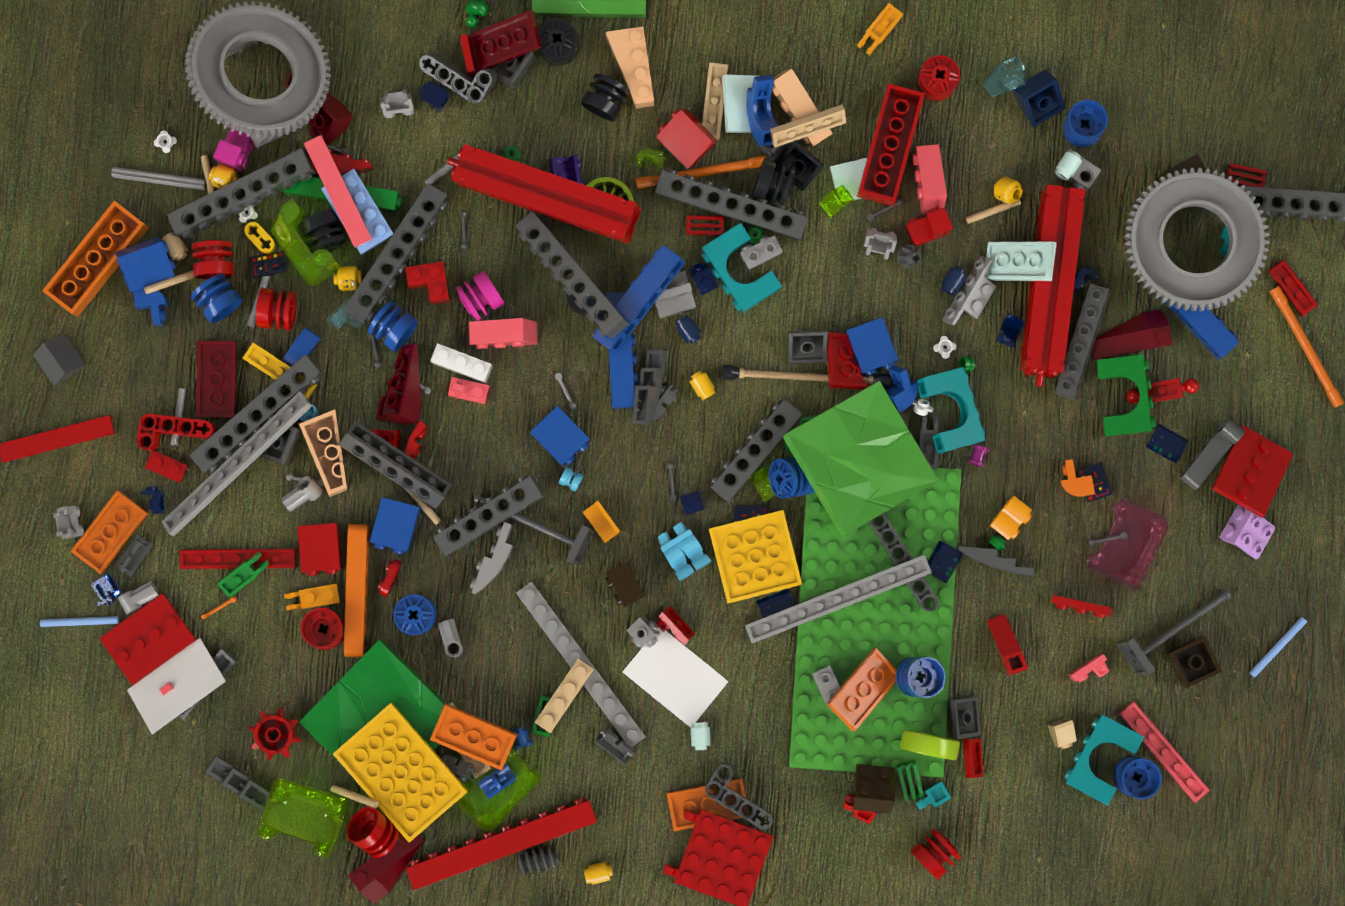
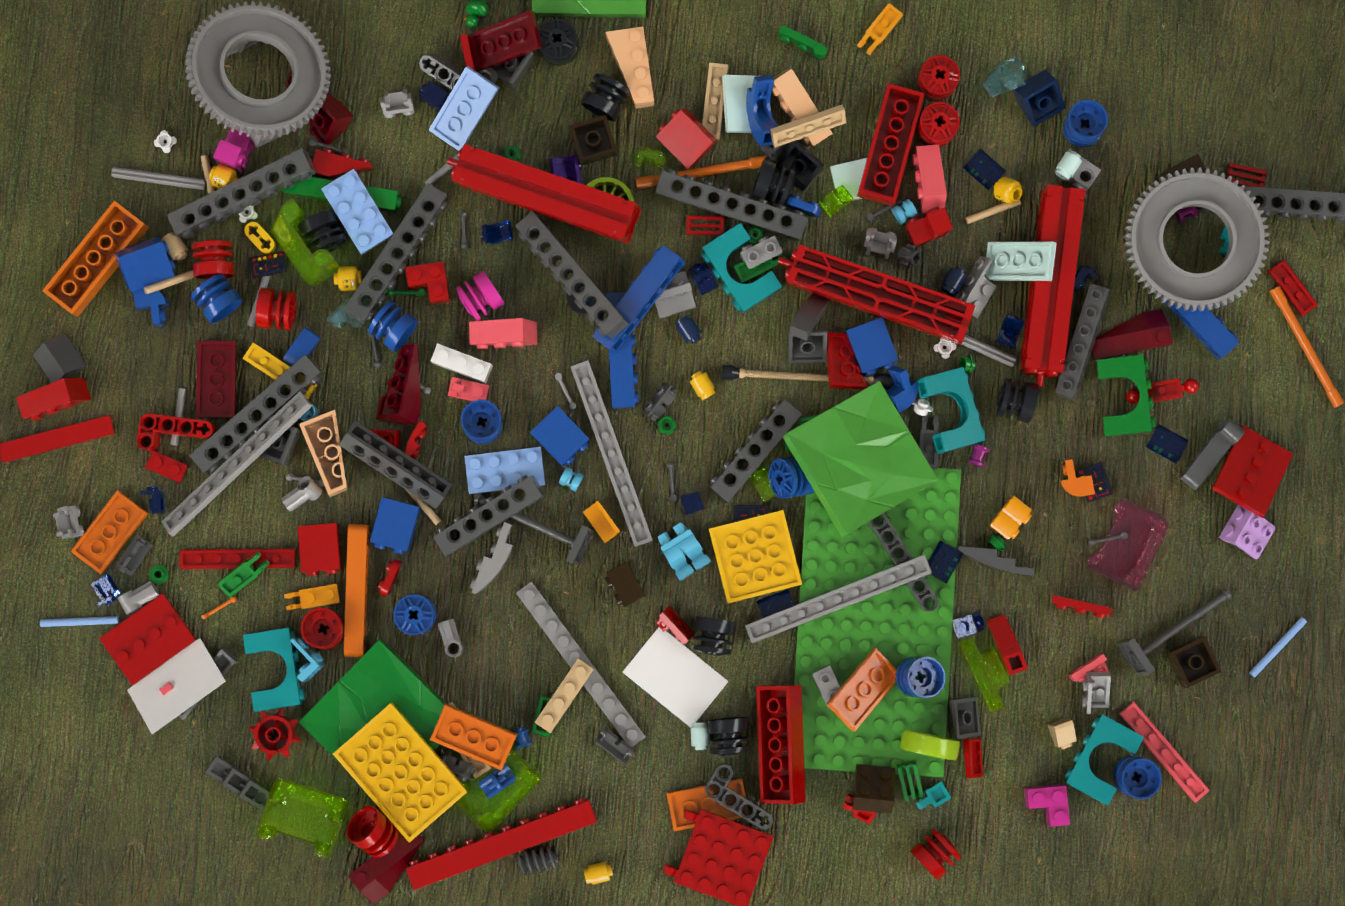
(53, 397): none -> red wedge
(165, 574): none -> green plate
(290, 691): none -> teal arch
(309, 669): none -> medium azure bracket
(338, 191): coral tile -> none
(354, 796): tan bar -> none
(421, 293): none -> green hinge
(464, 108): none -> light blue plate
(485, 411): none -> blue wheel
(497, 233): none -> clear blue bracket
(500, 469): none -> light blue plate
(593, 140): none -> dark brown brick
(611, 453): none -> light grey plate
(643, 632): light grey brick -> none
(650, 387): dark grey slope -> none
(666, 420): none -> green plate
(713, 635): none -> black wheel
(729, 735): none -> black wheel
(745, 274): none -> green plate
(780, 744): none -> red brick
(803, 42): none -> green hinge
(808, 317): none -> dark grey slope
(810, 208): none -> blue plate
(878, 294): none -> red piece
(904, 211): none -> medium azure wheel
(927, 126): none -> red wheel
(968, 625): none -> clear blue bracket
(984, 169): none -> clear blue piece
(987, 672): none -> clear neon green bracket
(989, 351): none -> light grey axle
(1018, 400): none -> black wheel
(1053, 799): none -> dark pink brick
(1096, 690): none -> light grey bracket
(1185, 213): none -> magenta bush

